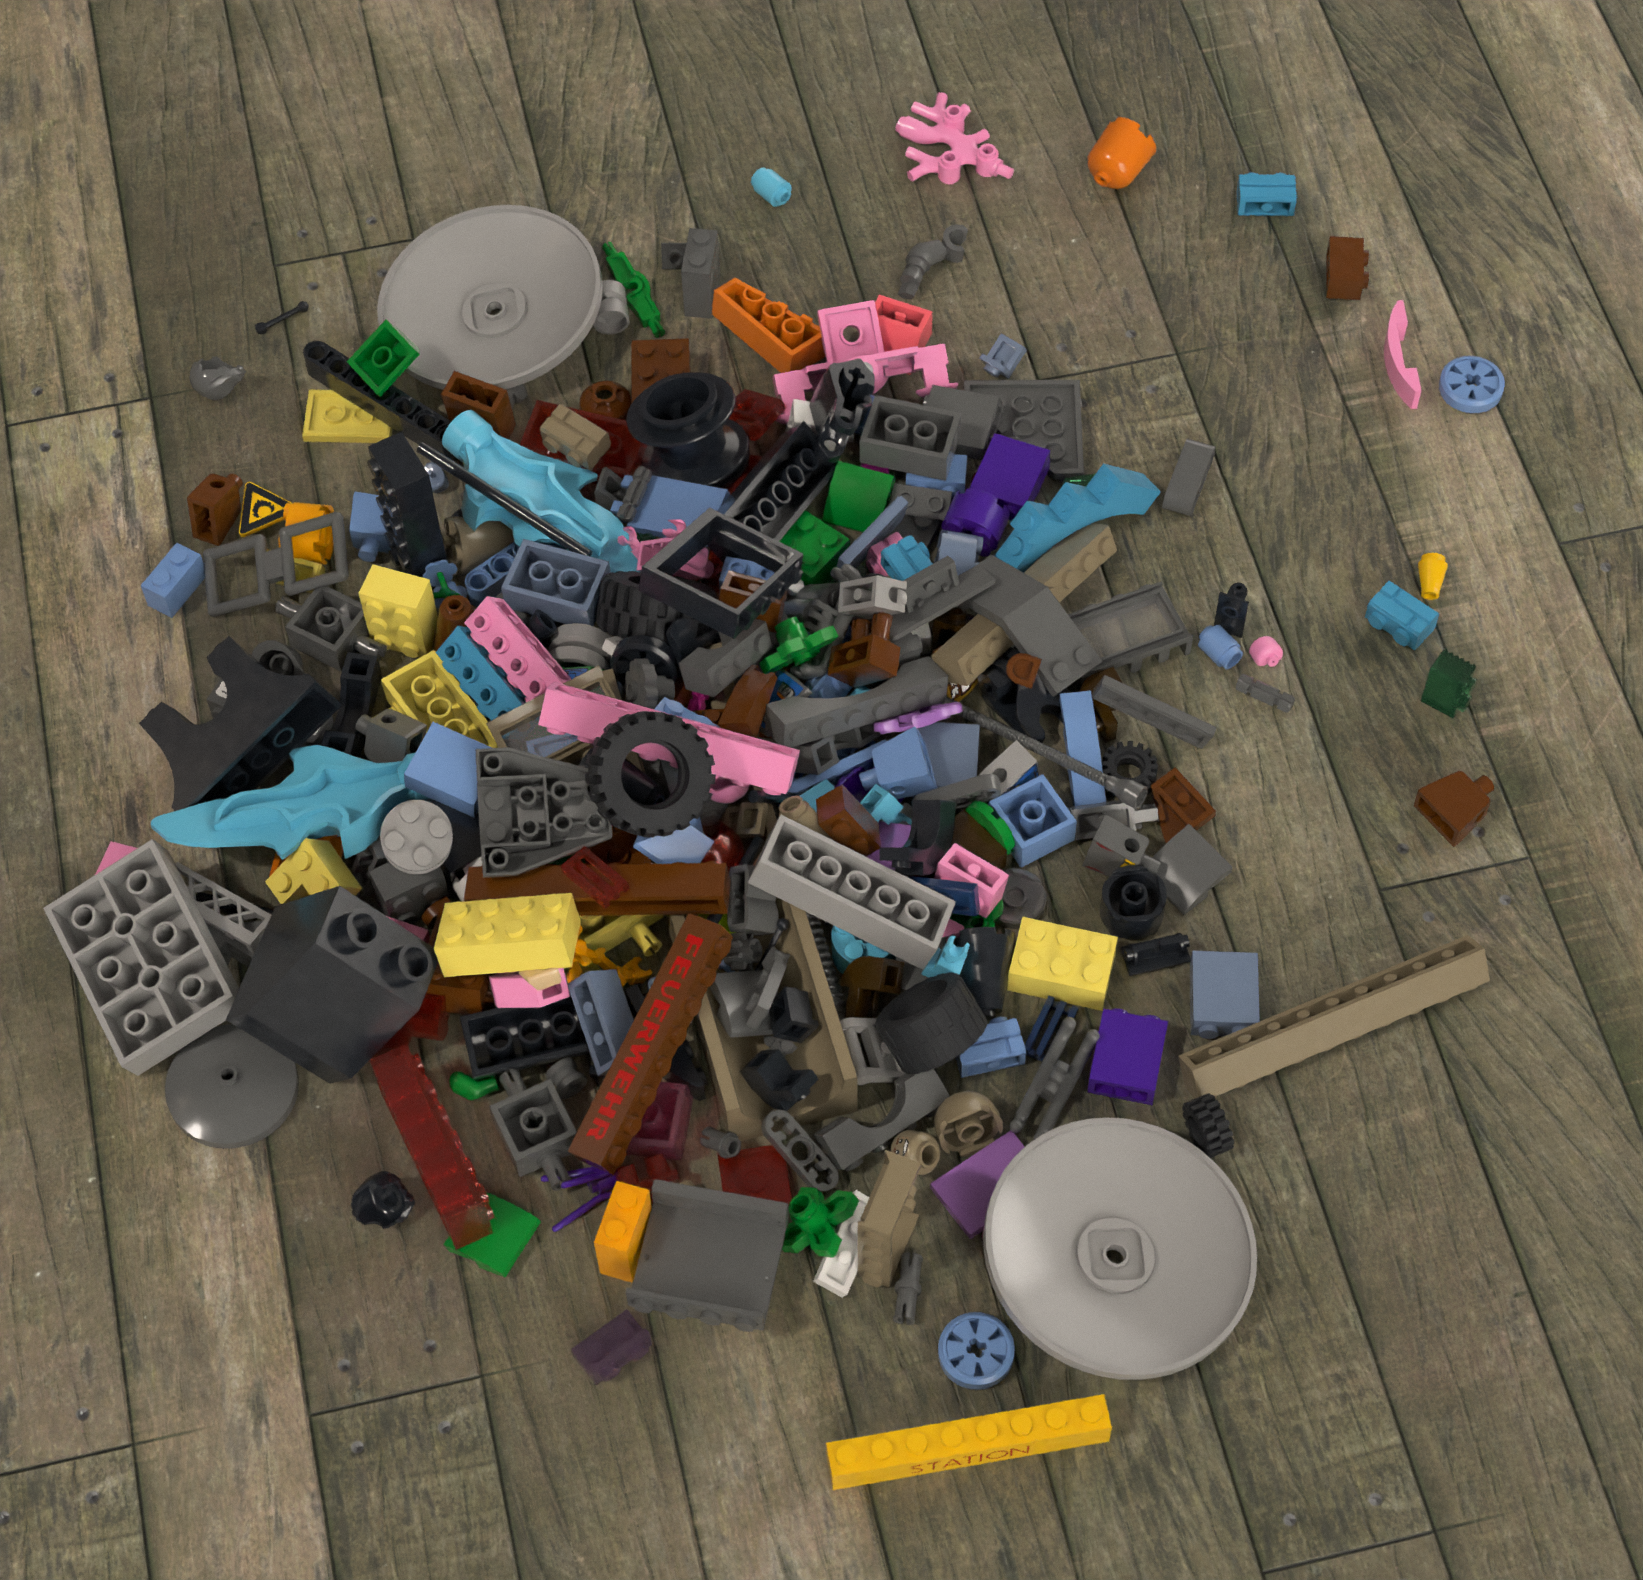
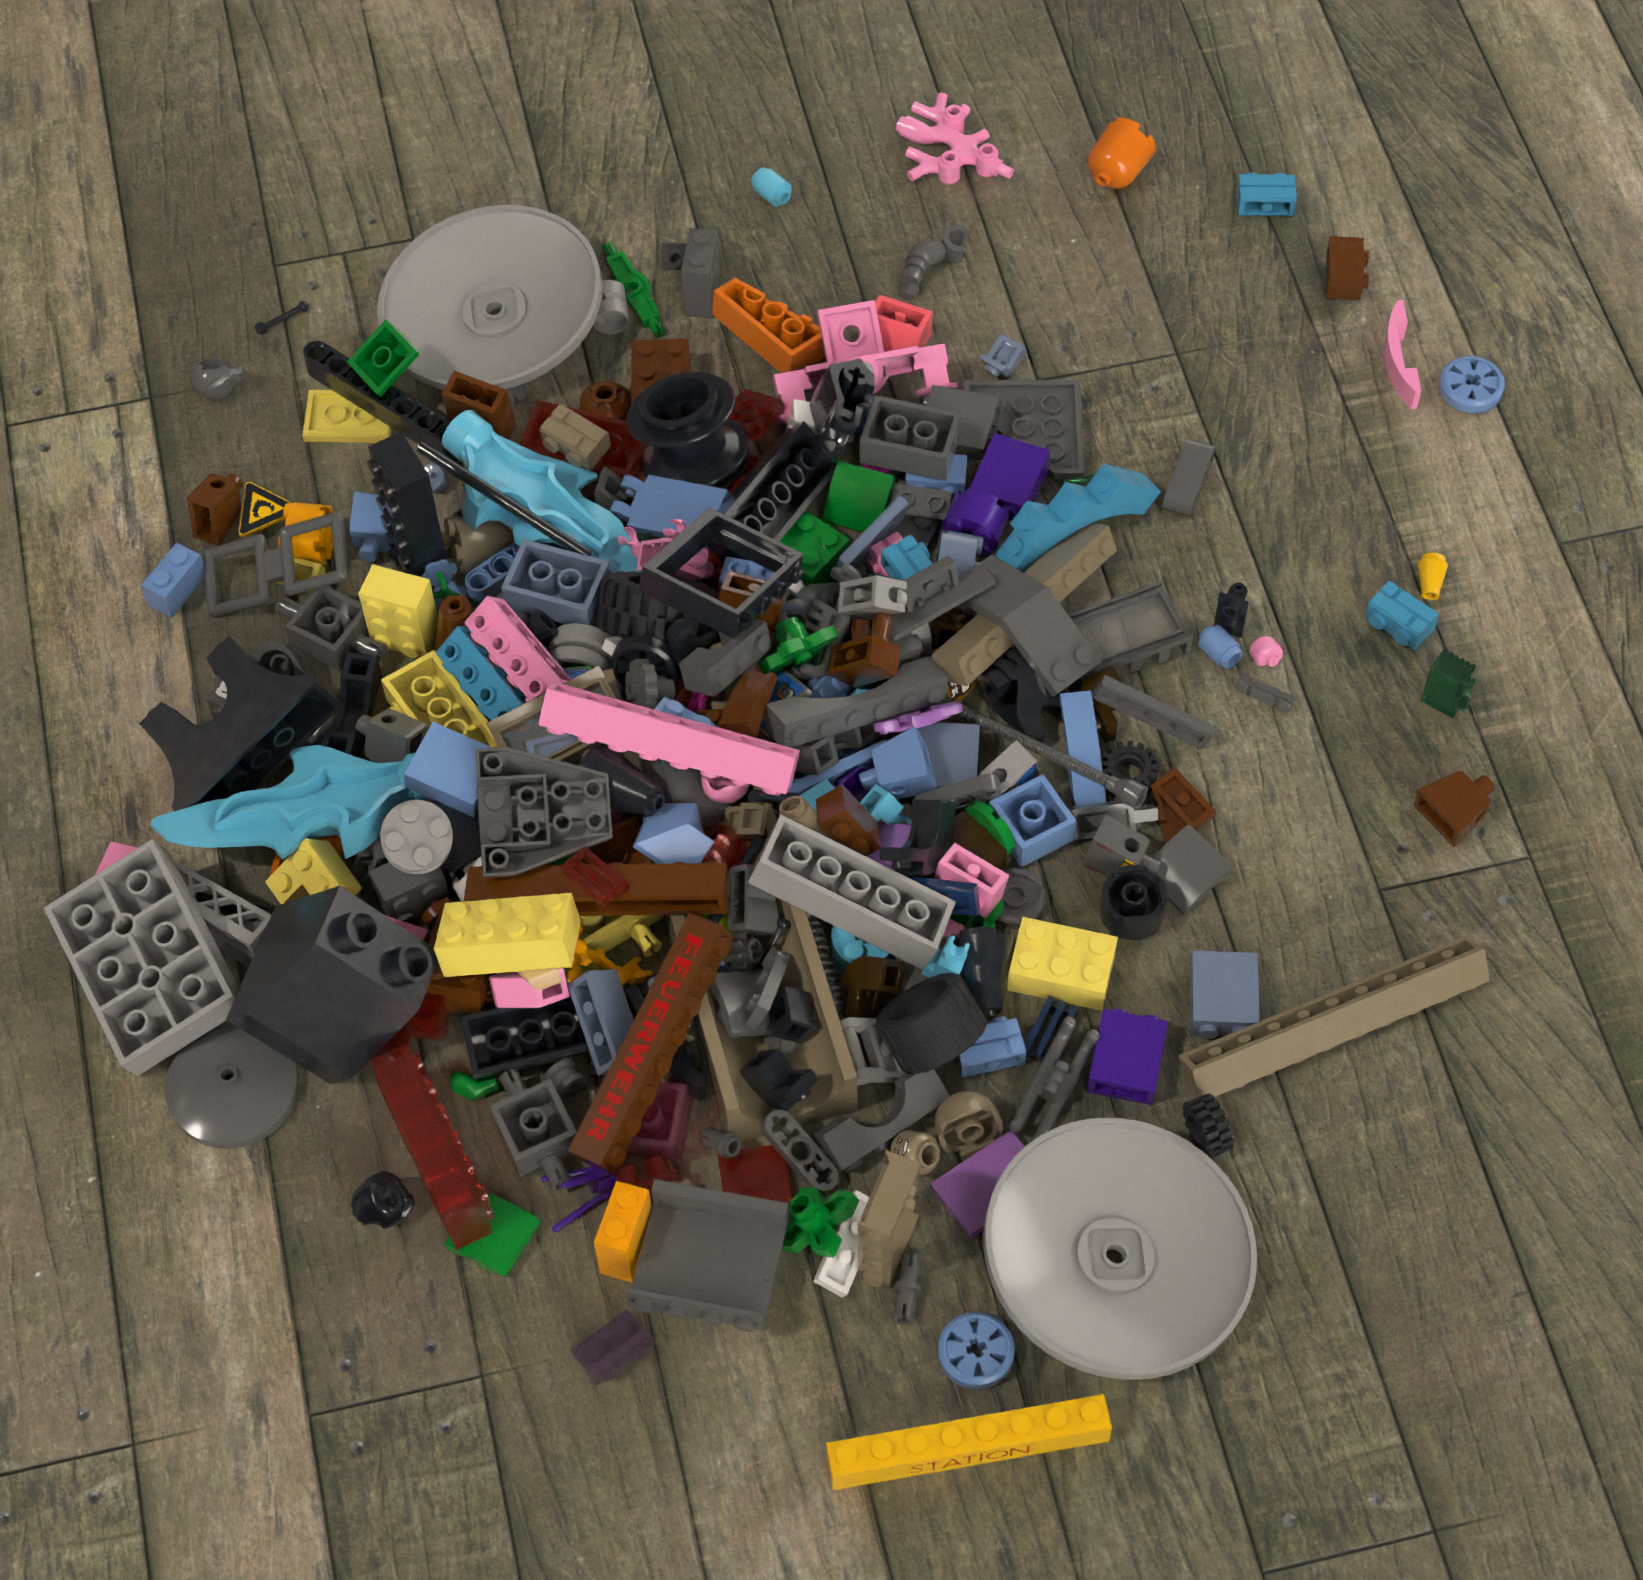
(634, 494): dark grey axle -> none
(693, 774): black tyre -> none
(1023, 669): reddish brown tile -> none
(1156, 954): black hinge -> none

